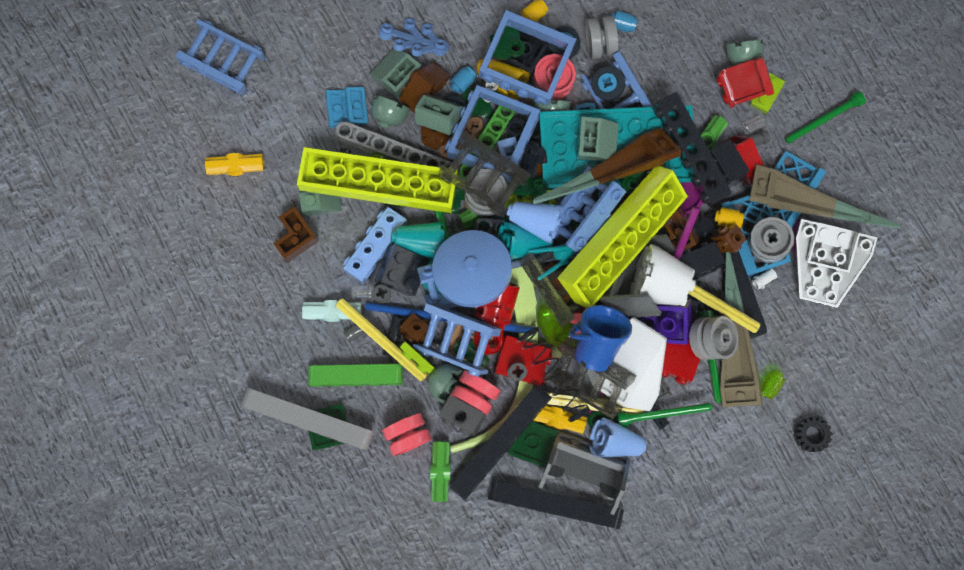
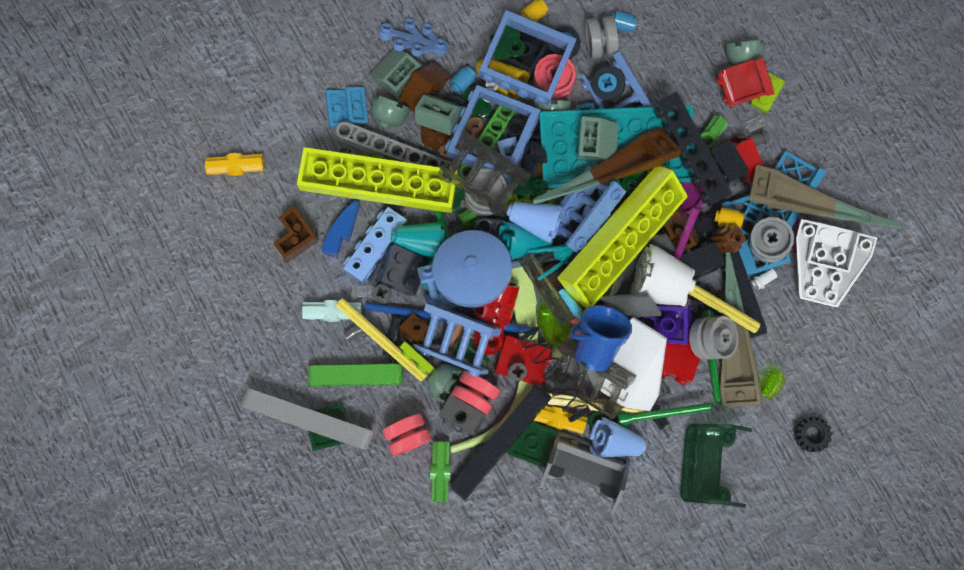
(220, 75): medium blue fence -> none
(318, 204): sand green slope -> none
(341, 230): none -> blue slope
(555, 504): black beam -> none
(571, 303): none -> medium azure animal
(703, 463): none -> clear green windscreen
(856, 100): green piece -> none

